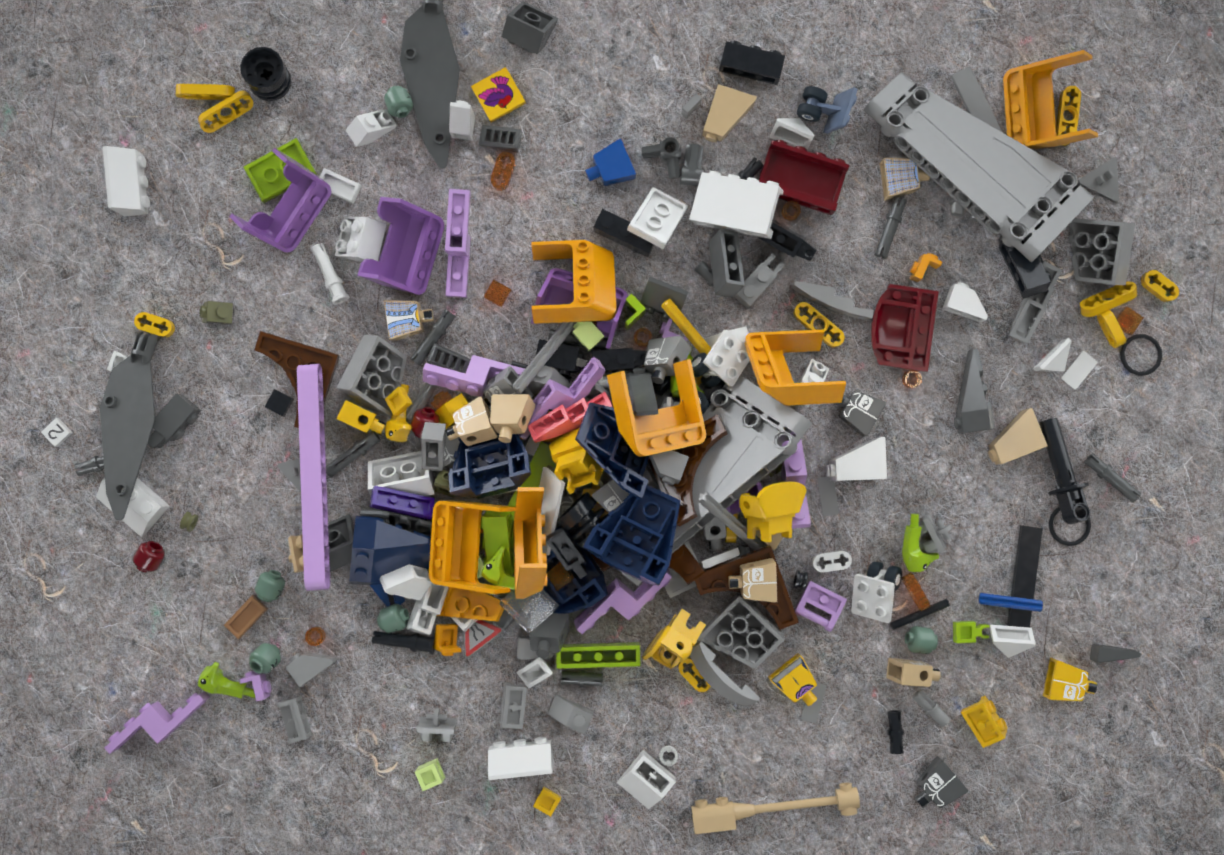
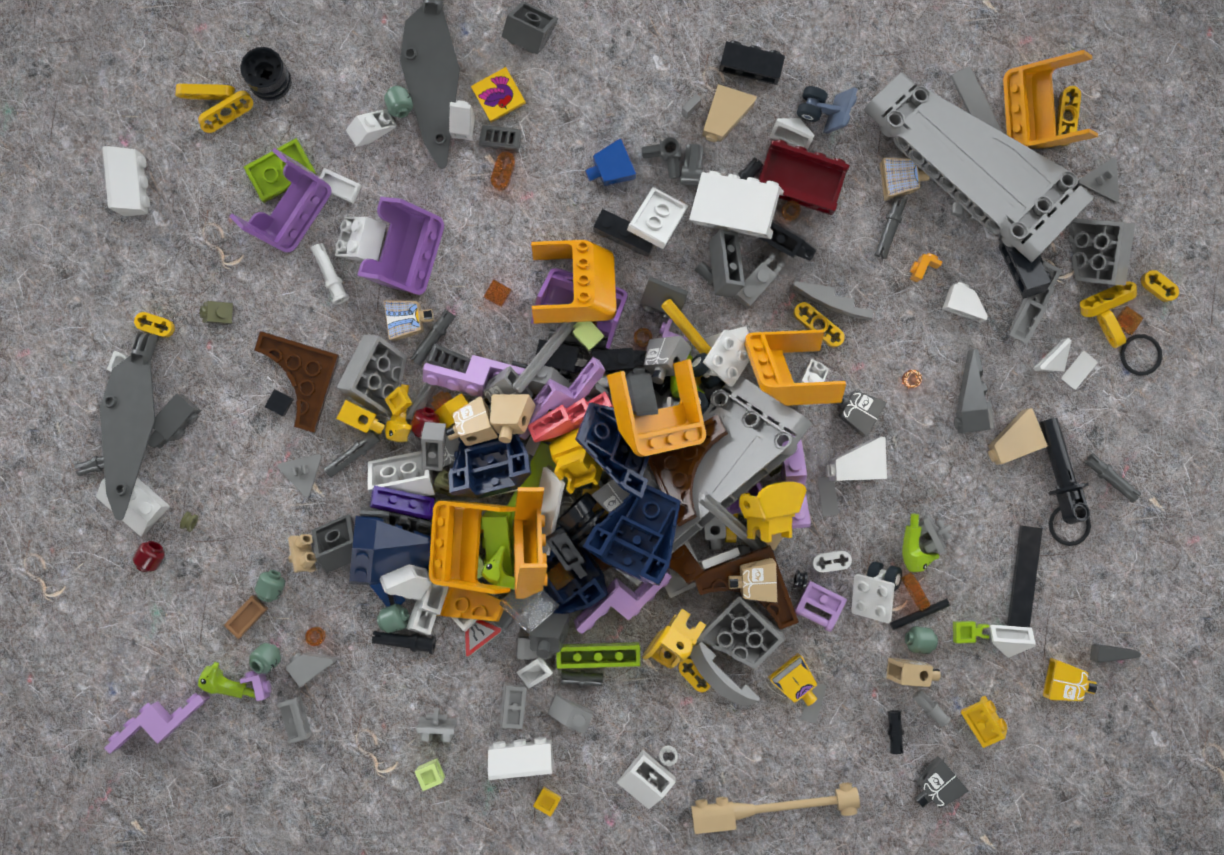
(56, 432): white tile -> none
(313, 477): lavender beam -> none
(446, 639): light orange bracket -> none
(457, 243): lavender bracket -> none
(636, 308): lime panel -> none
(669, 466): light grey slope -> none
(904, 327): dark red slope -> none
(1010, 602): blue axle -> none

